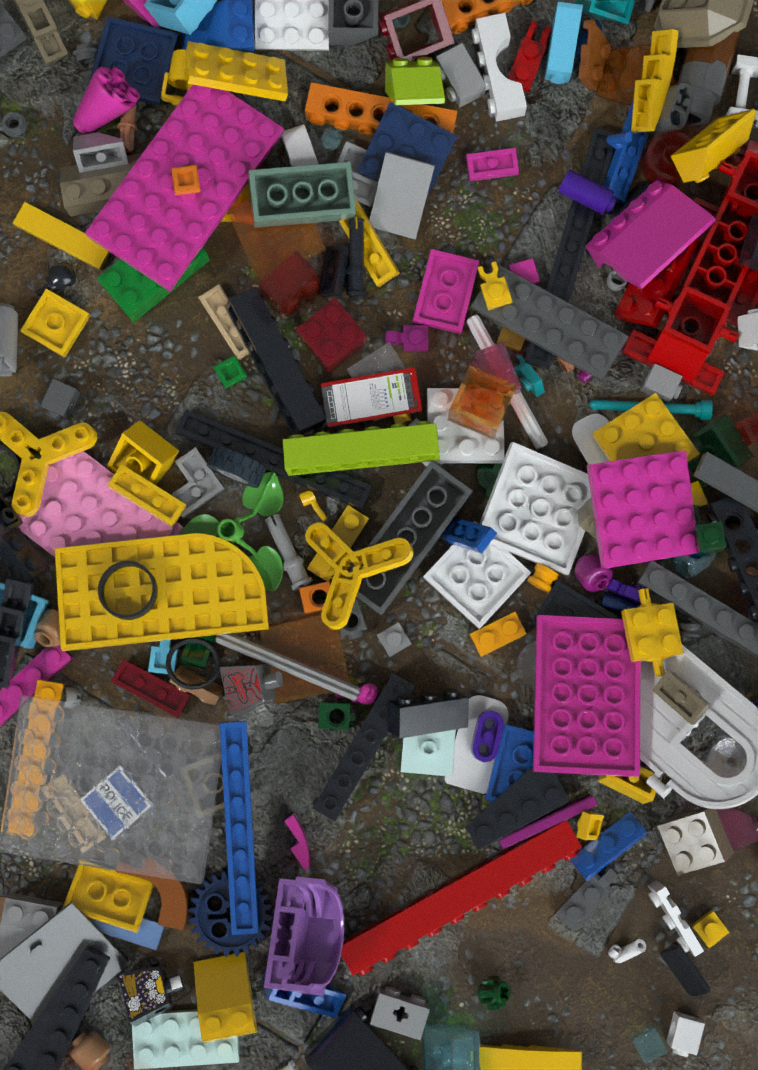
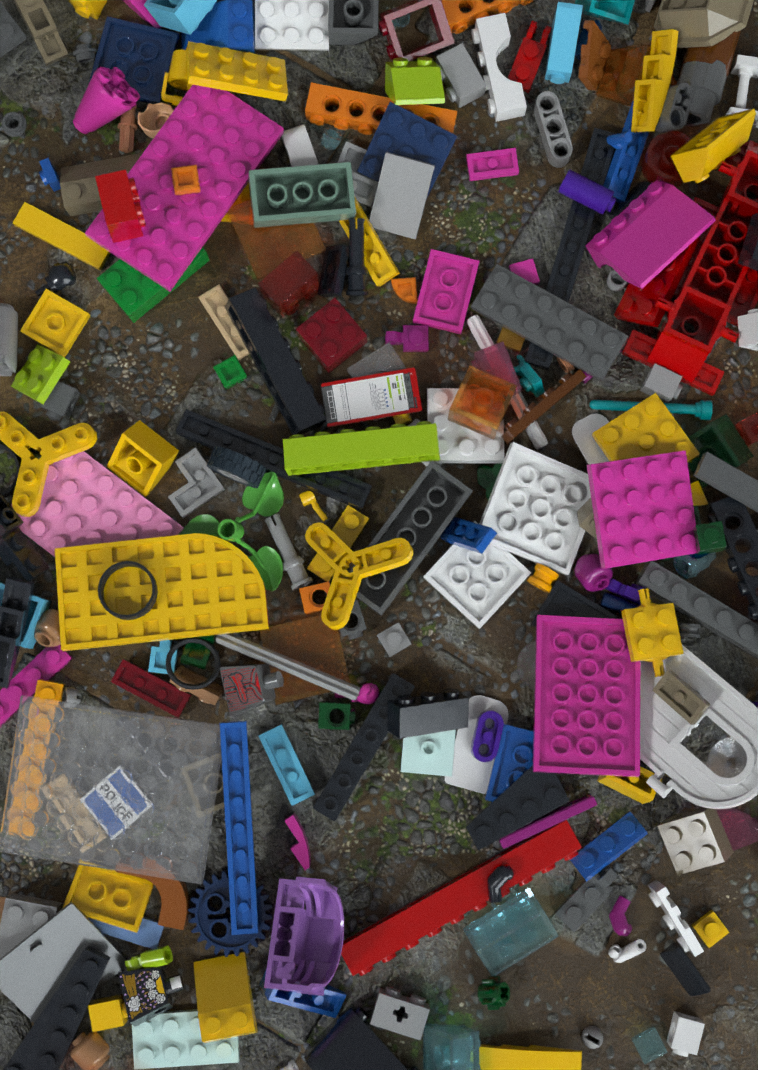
(40, 374): none -> lime plate
(49, 174): none -> blue plate
(98, 152): light grey slope -> none
(108, 1013): none -> yellow brick
(121, 205): none -> red brick
(146, 495): yellow plate -> none
(150, 959): none -> lime bar
(154, 118): none -> light nougat hair
(286, 765): none -> medium azure plate
(405, 289): none -> orange tile
(495, 289): yellow plate -> none
(497, 634): light orange plate -> none
(497, 880): none -> black arm
(510, 932): none -> clear light blue slope
(535, 411): none -> reddish brown plate
(555, 118): none -> light grey beam
(589, 825): yellow plate -> none
(596, 1033): none -> light grey hinge
(618, 918): none -> magenta arm

